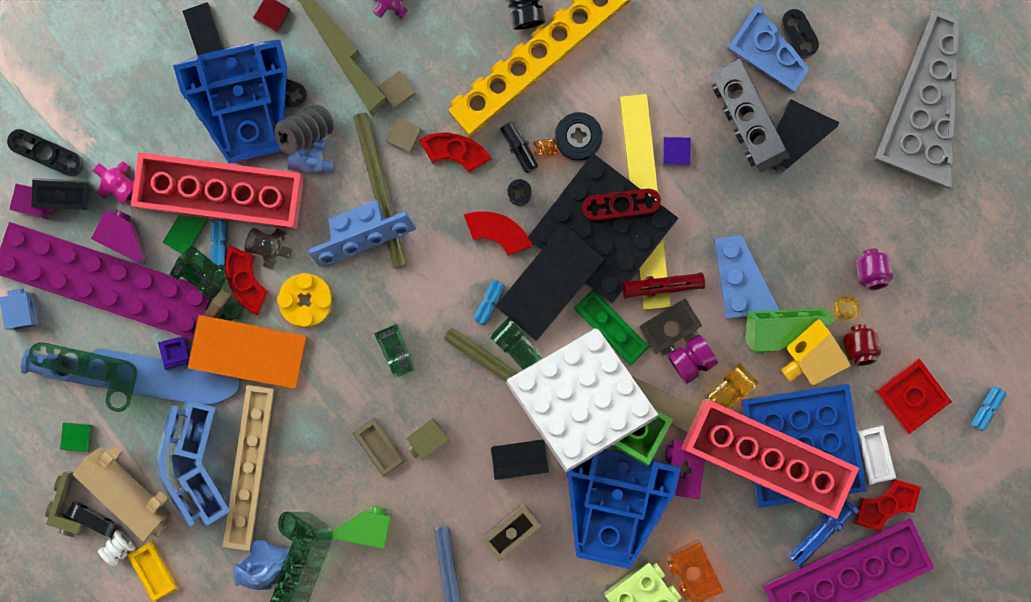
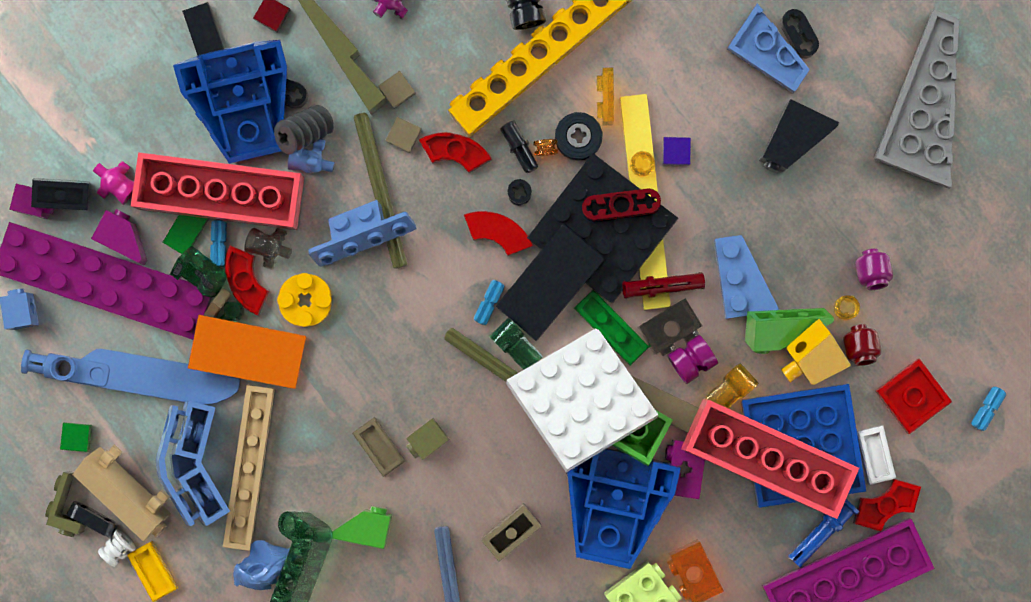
(30, 138): black beam -> none
(82, 369): clear green beam -> none
(174, 352): dark purple tile -> none
(395, 350): clear green leg -> none
(519, 459): black panel -> none
(605, 84): none -> clear yellow plate
(644, 155): none -> clear yellow bush
(734, 78): brick -> none

